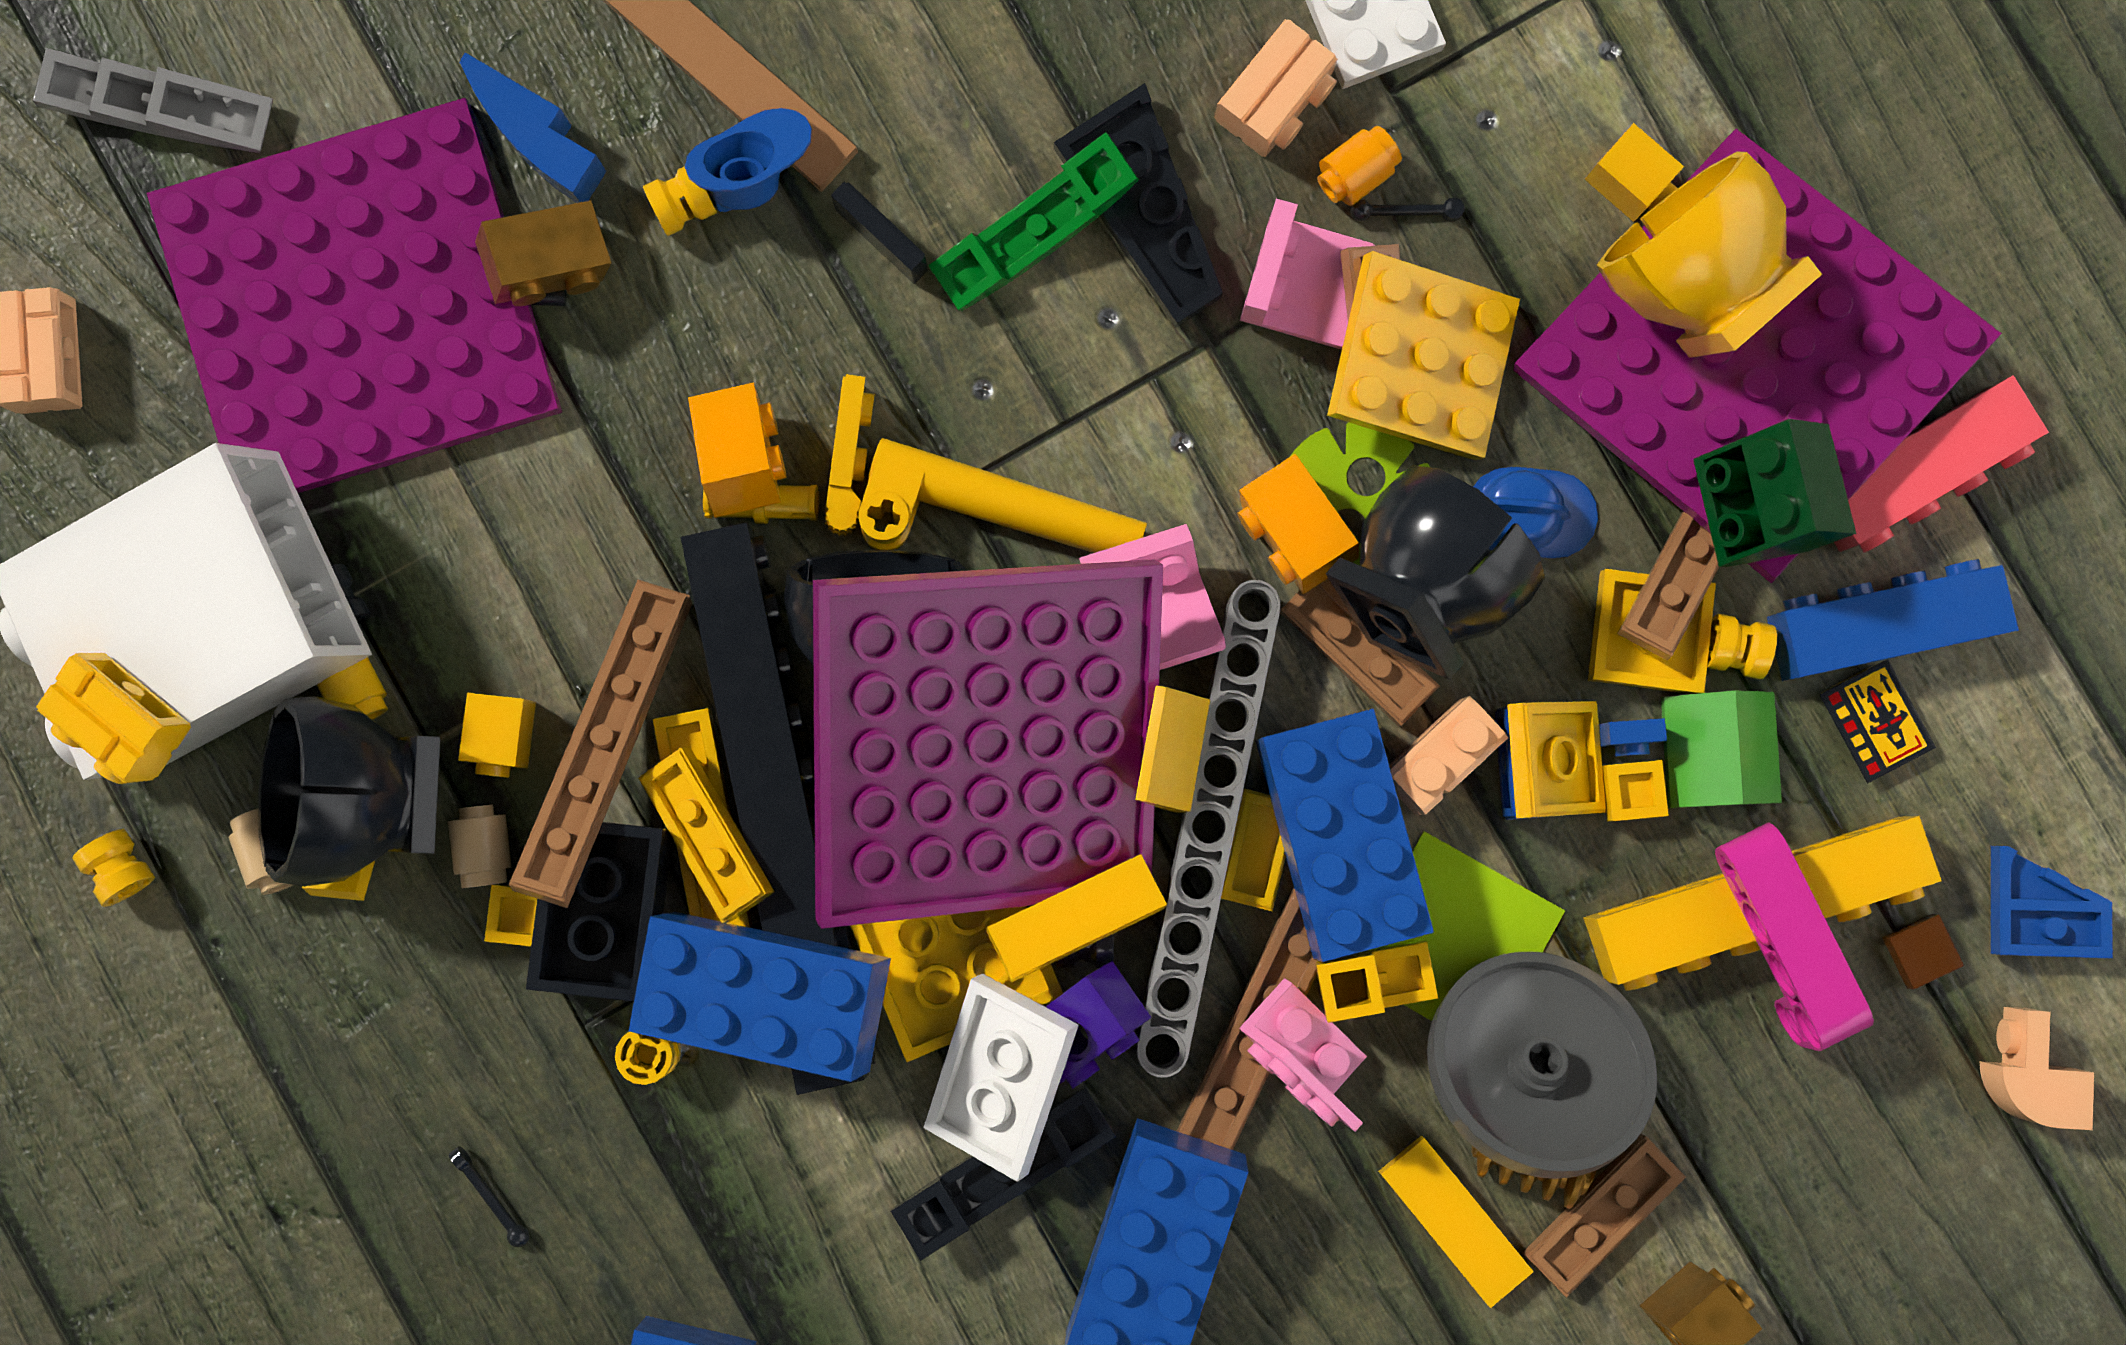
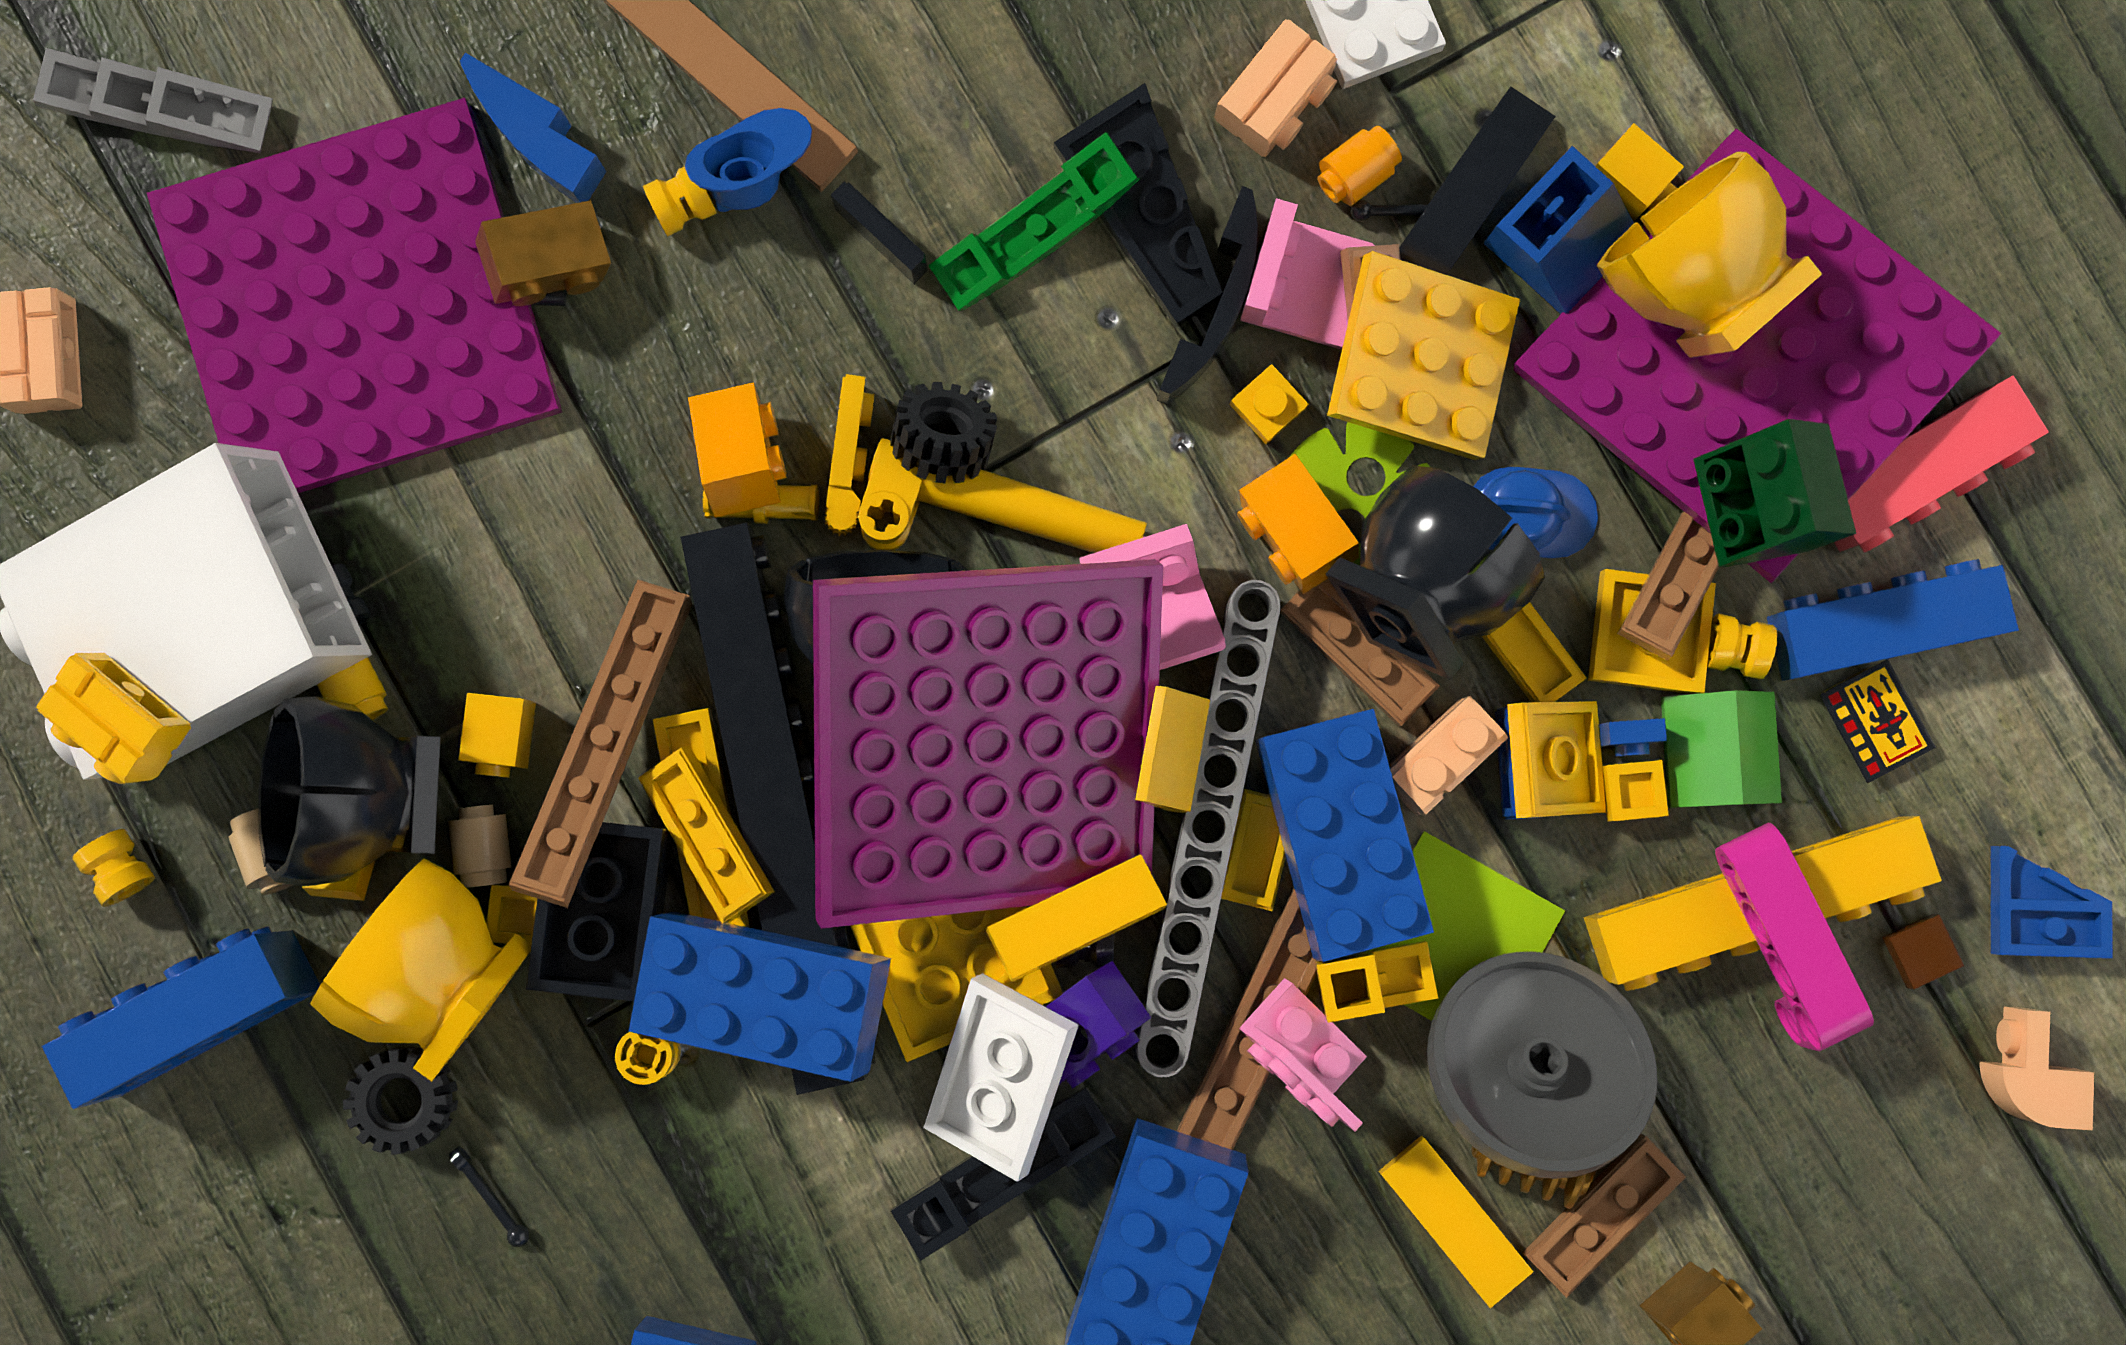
(180, 1017): none -> blue brick
(374, 1122): none -> black tyre
(420, 969): none -> yellow plate
(937, 452): none -> black tyre
(1237, 241): none -> black slope
(1268, 404): none -> yellow plate
(1476, 183): none -> black slope
(1535, 657): none -> yellow tile
(1562, 230): none -> blue slope

